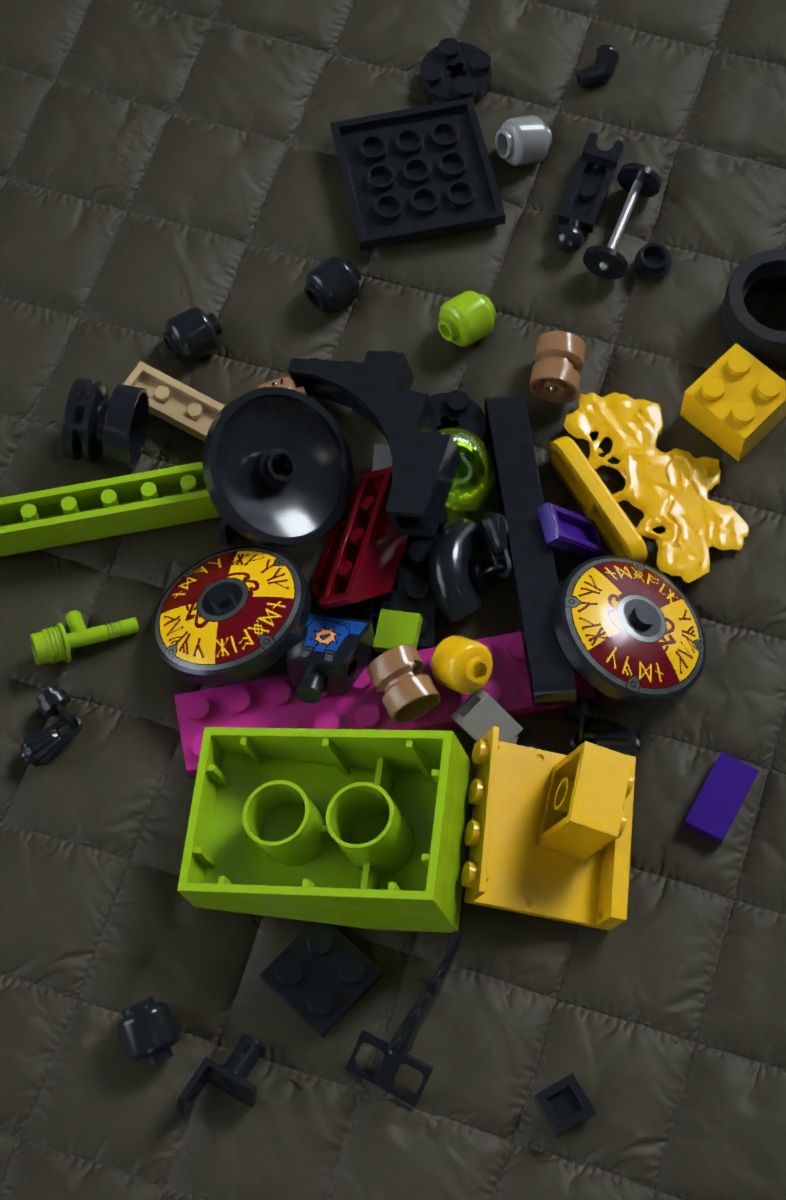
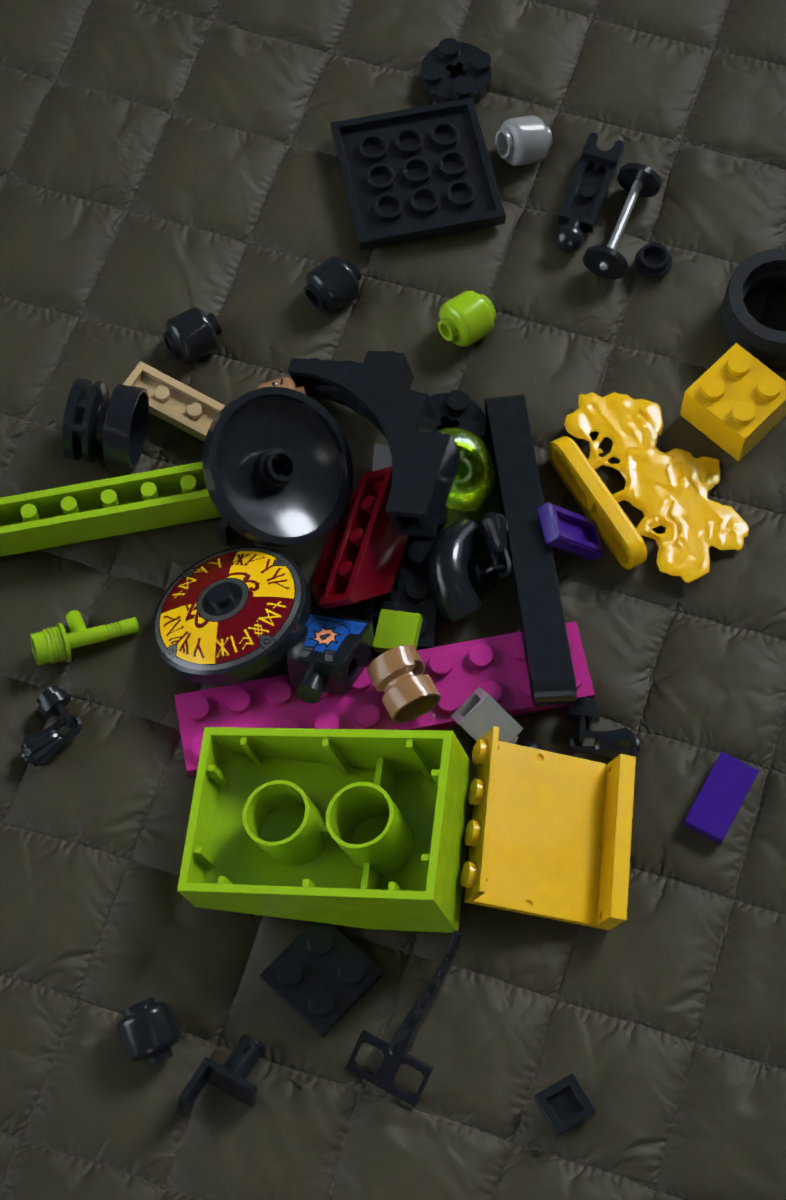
(461, 664): yellow head -> none
(557, 367): medium nougat wheel -> none
(586, 801): yellow brick -> none
(603, 67): black arm -> none
(629, 631): dish -> none

